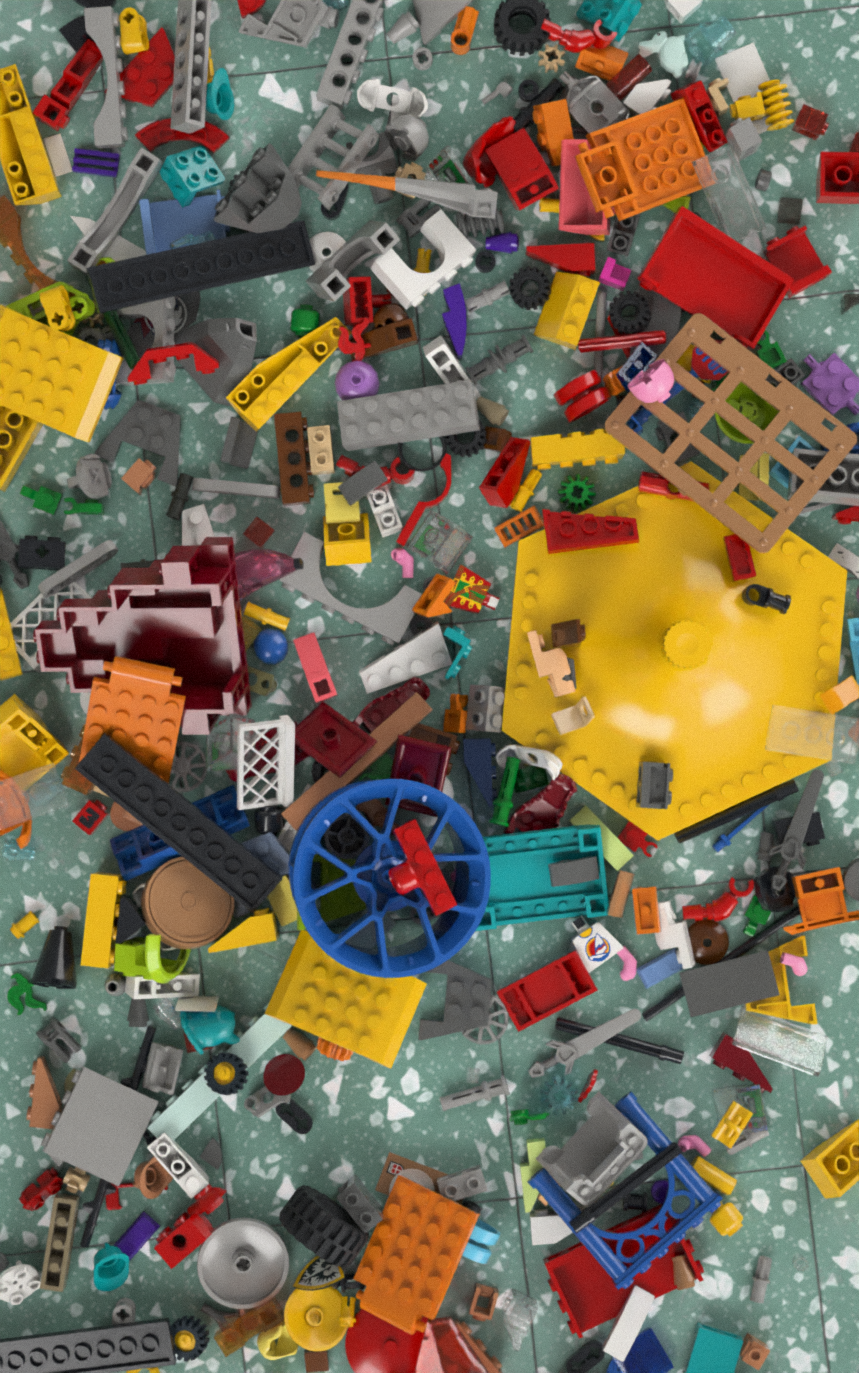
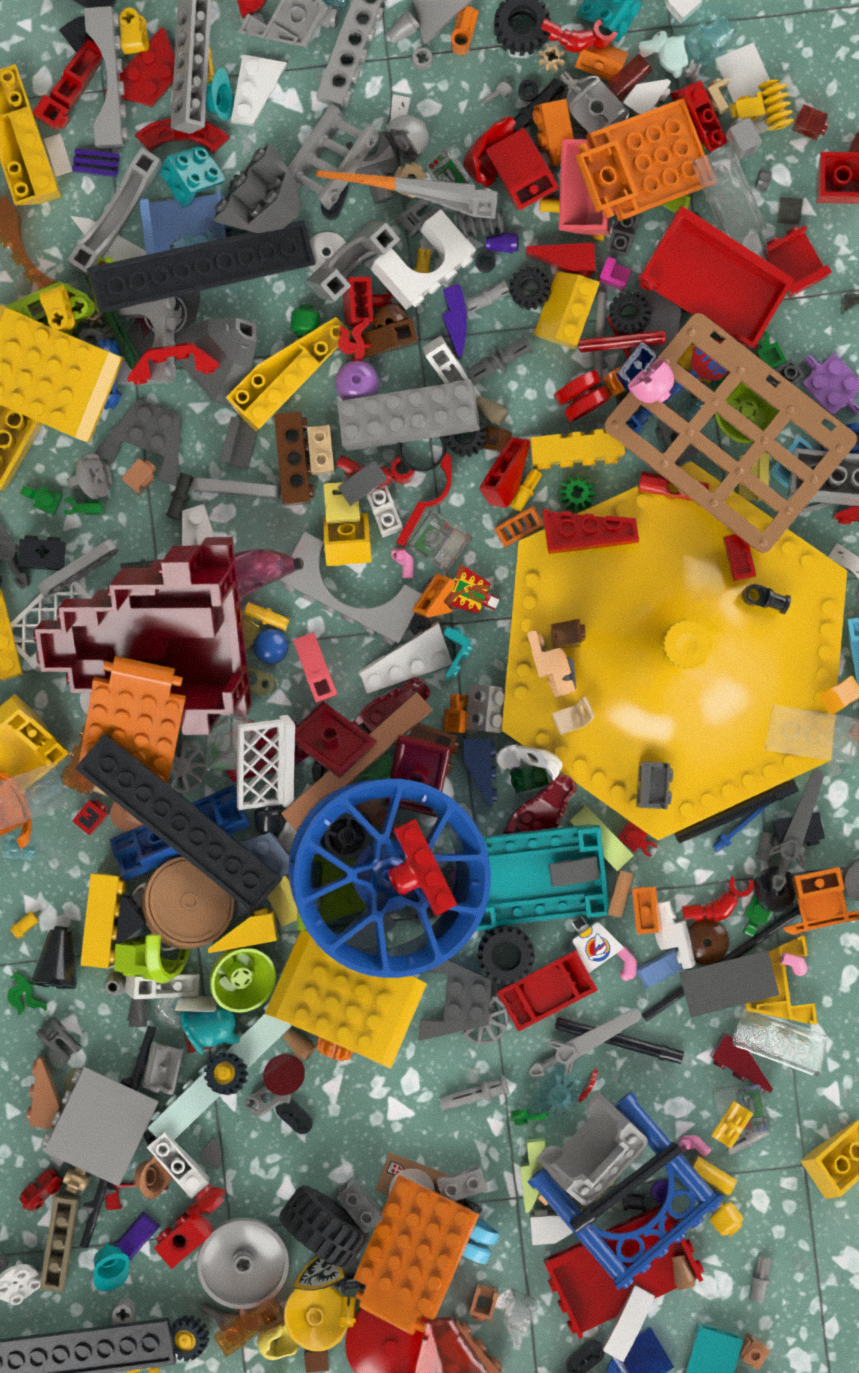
(251, 983): none -> lime piece
(254, 87): none -> white wing
(258, 532): clear red panel -> none
(374, 95): white piece -> none
(503, 802): green pin -> none
(512, 935): none -> black tyre

